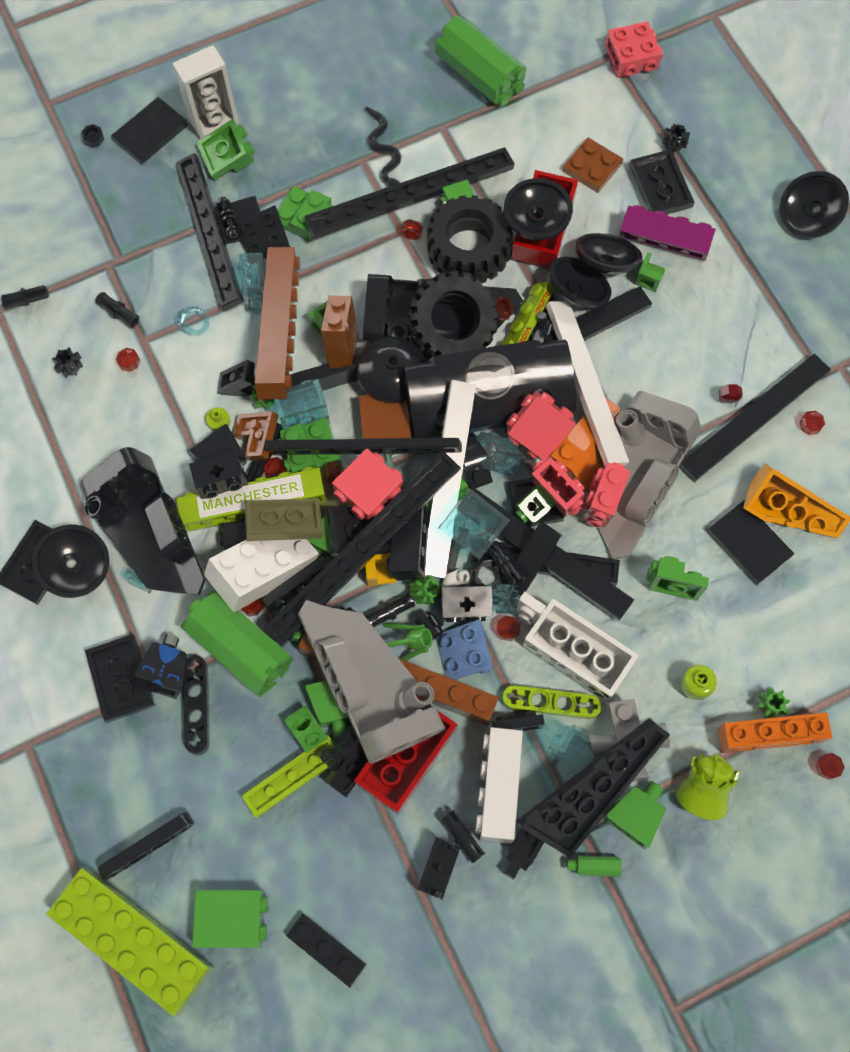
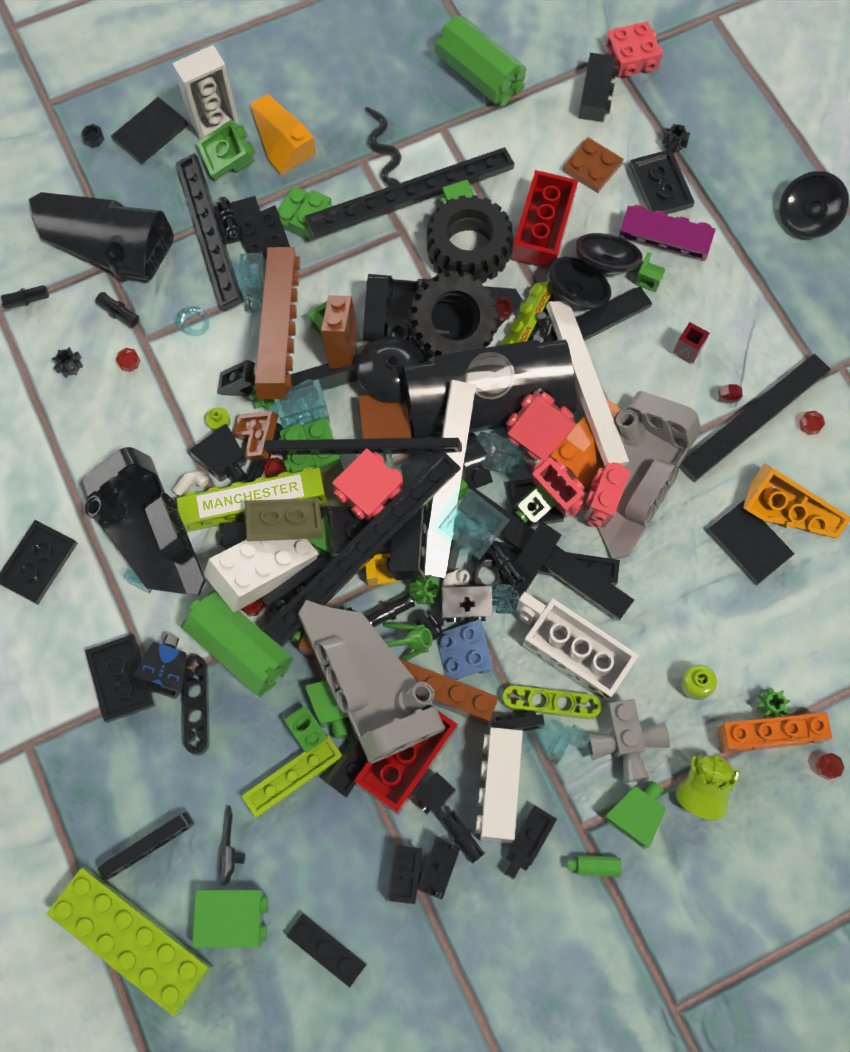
(69, 544): black dish -> none
(105, 232): none -> black panel
(190, 479): none -> white arm
(207, 473): black brick -> none
(229, 856): none -> black piece
(282, 135): none -> light orange wedge
(332, 471): clear red tile -> none
(346, 747): black plate -> none
(404, 874): none -> black hinge
(412, 229): clear red tile -> none
(434, 794): none -> black brick
(508, 628): clear red tile -> none
(538, 199): black dish -> none
(580, 803): black wing -> none
(598, 87): none -> black brick
(669, 578): bright green plate -> none
(691, 342): none -> dark red brick

